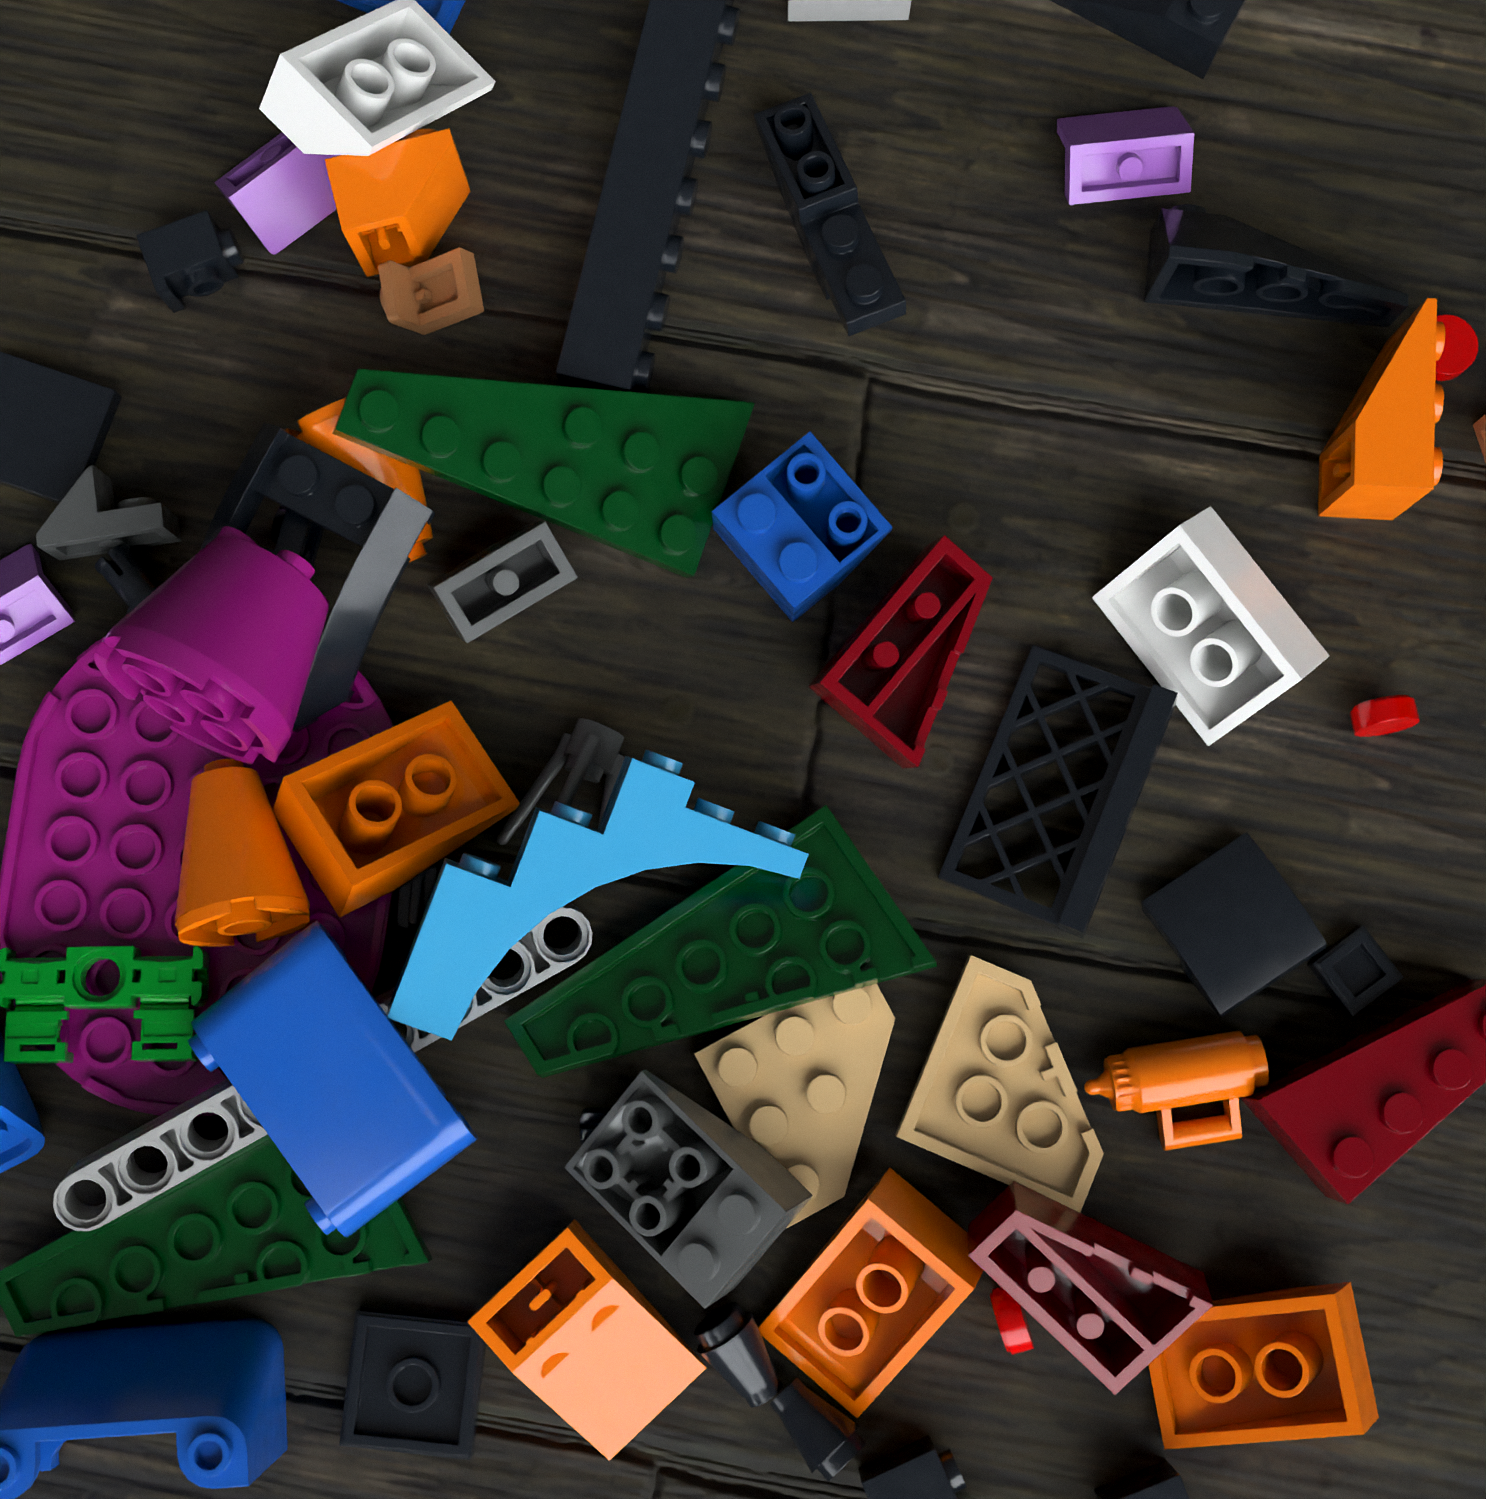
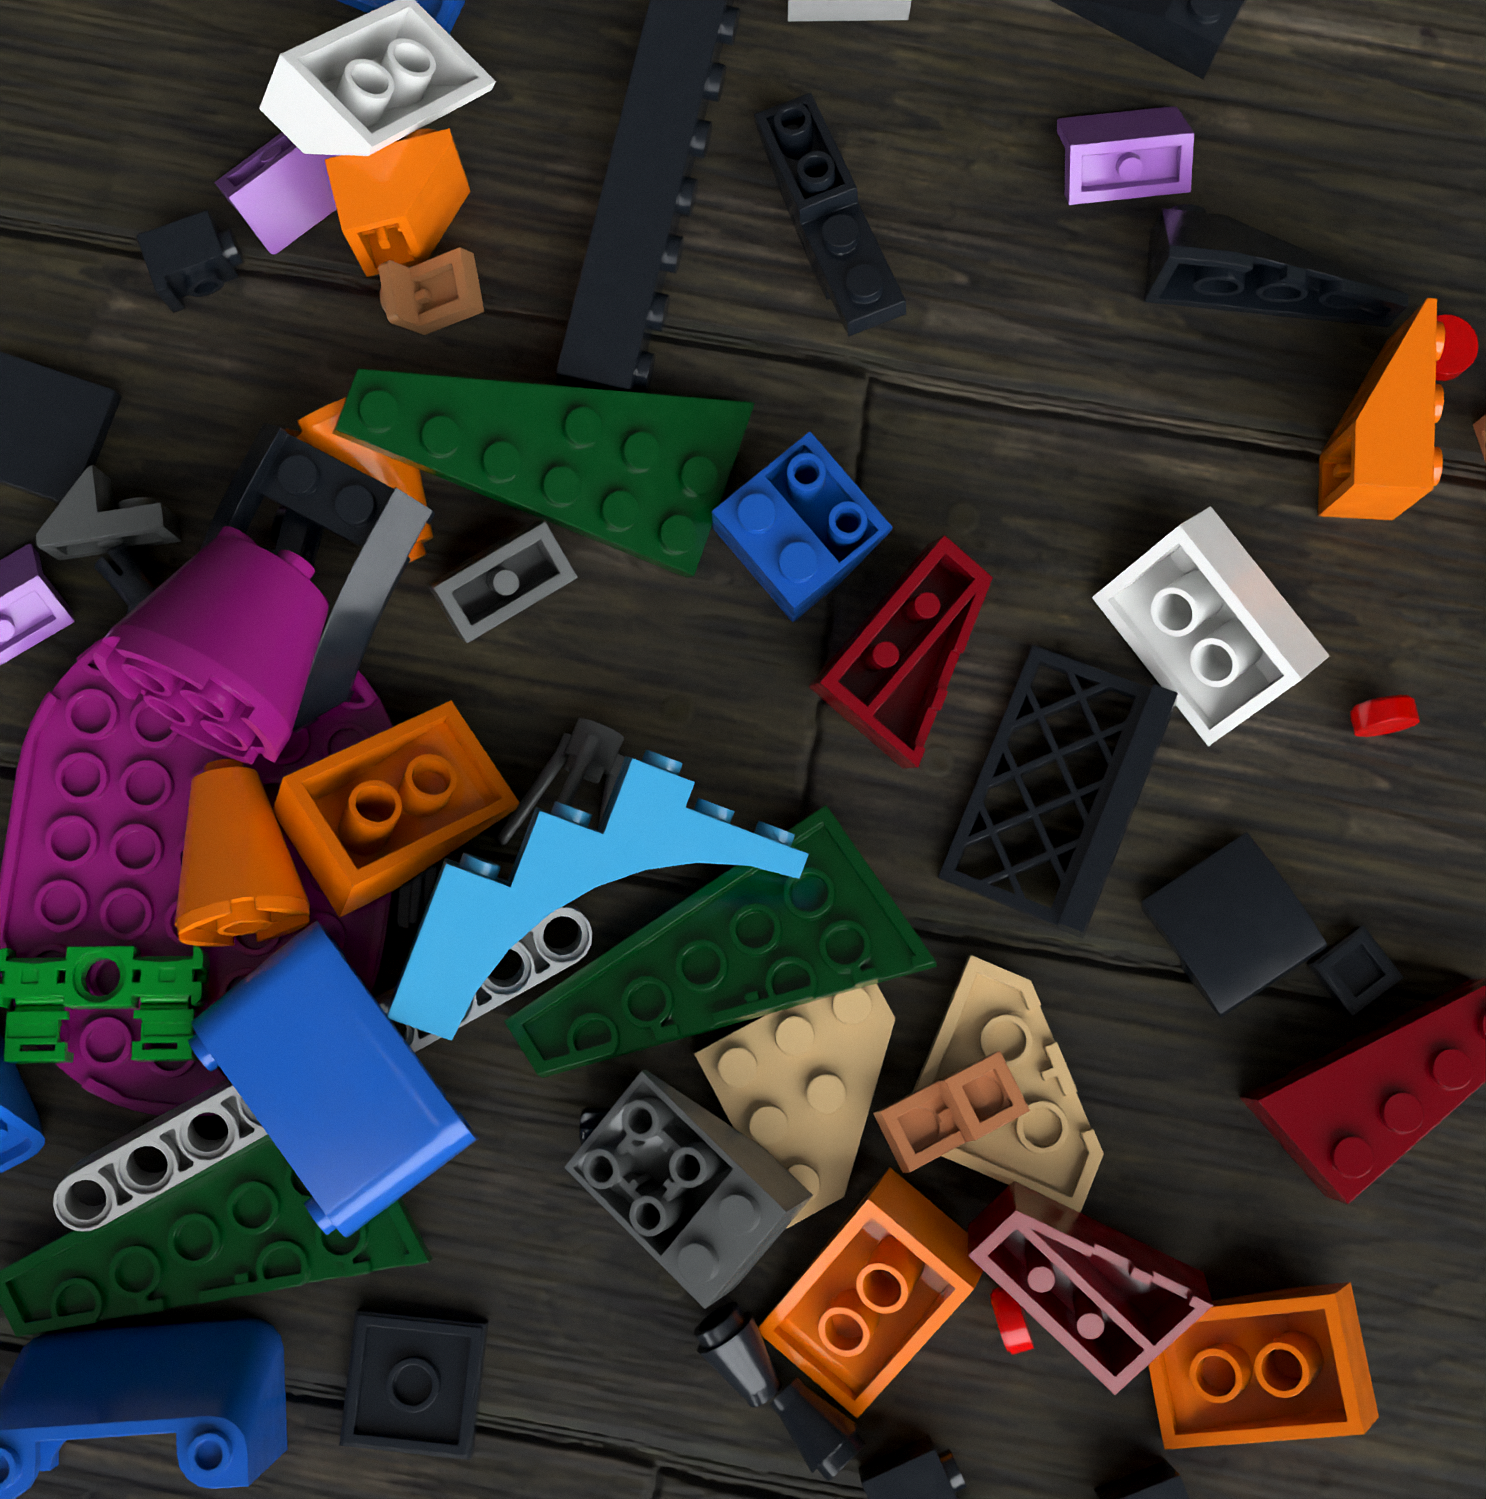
(587, 1341): slope -> none
(951, 1112): none -> nougat slope
(1185, 1075): orange piece -> none

